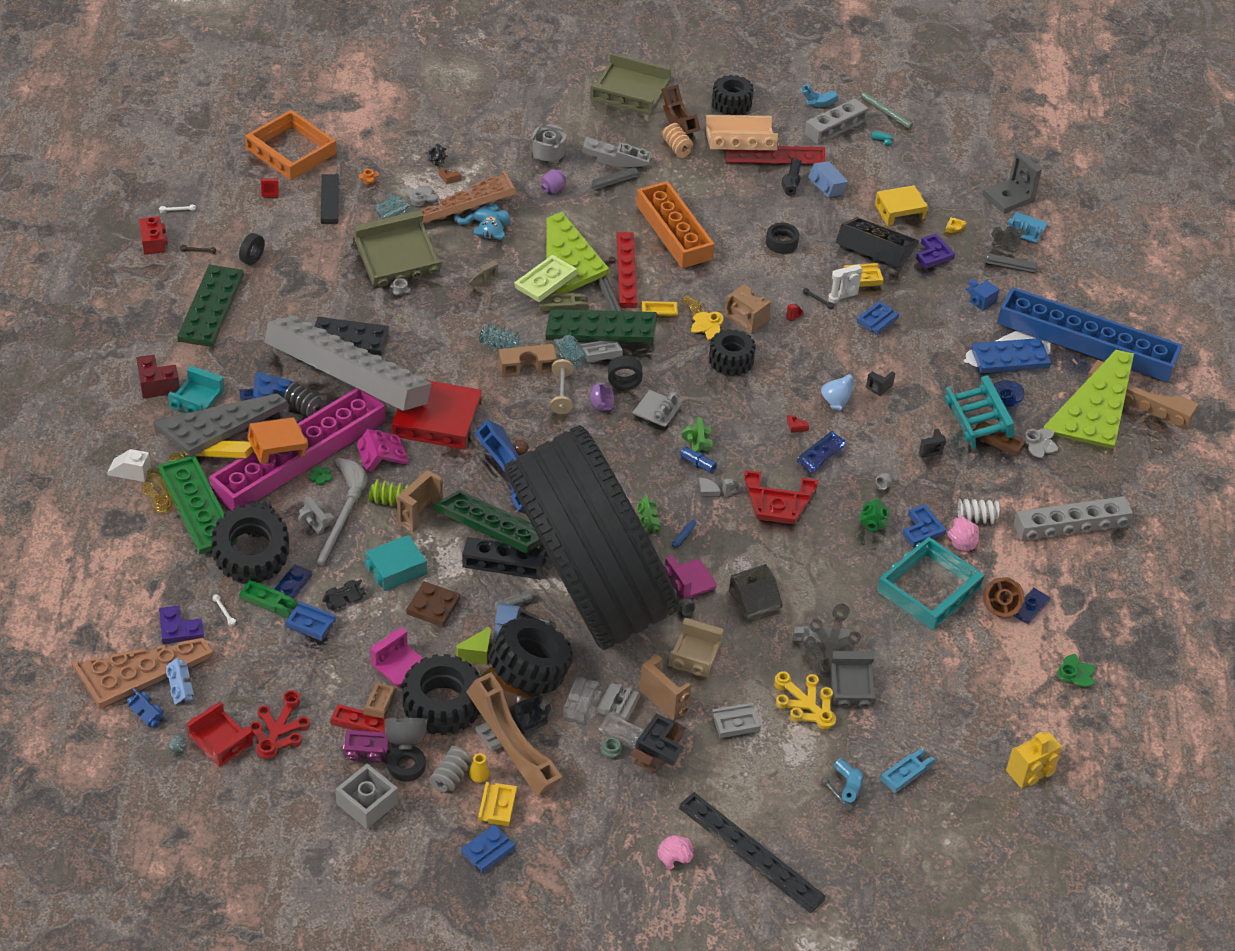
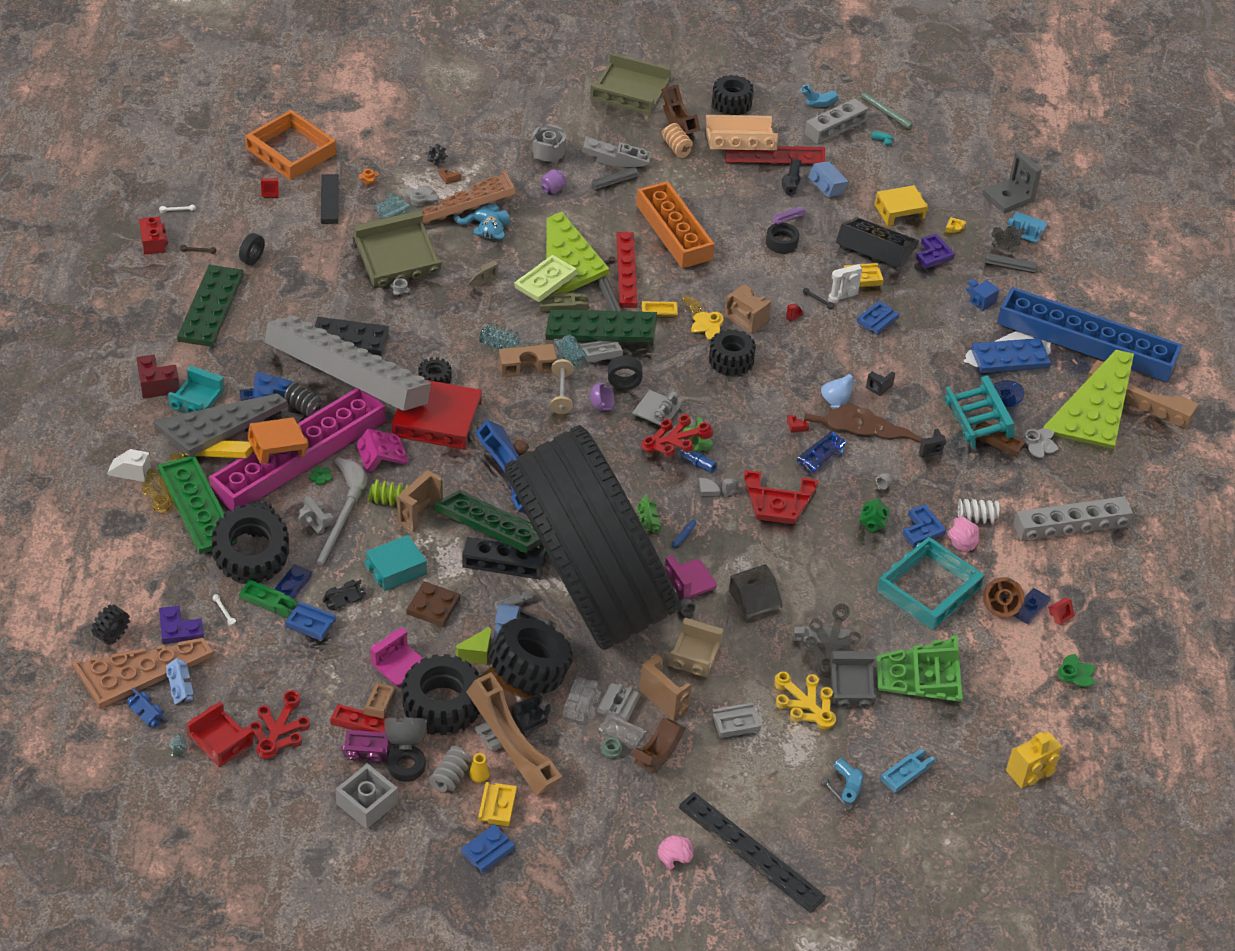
(110, 624): none -> black tyre
(436, 366): none -> black tyre
(654, 443): none -> red plant
(655, 740): black plate -> none
(789, 215): none -> medium lavender axle
(861, 422): none -> reddish brown piece
(922, 671): none -> bright green wedge
(1062, 610): none -> red tile

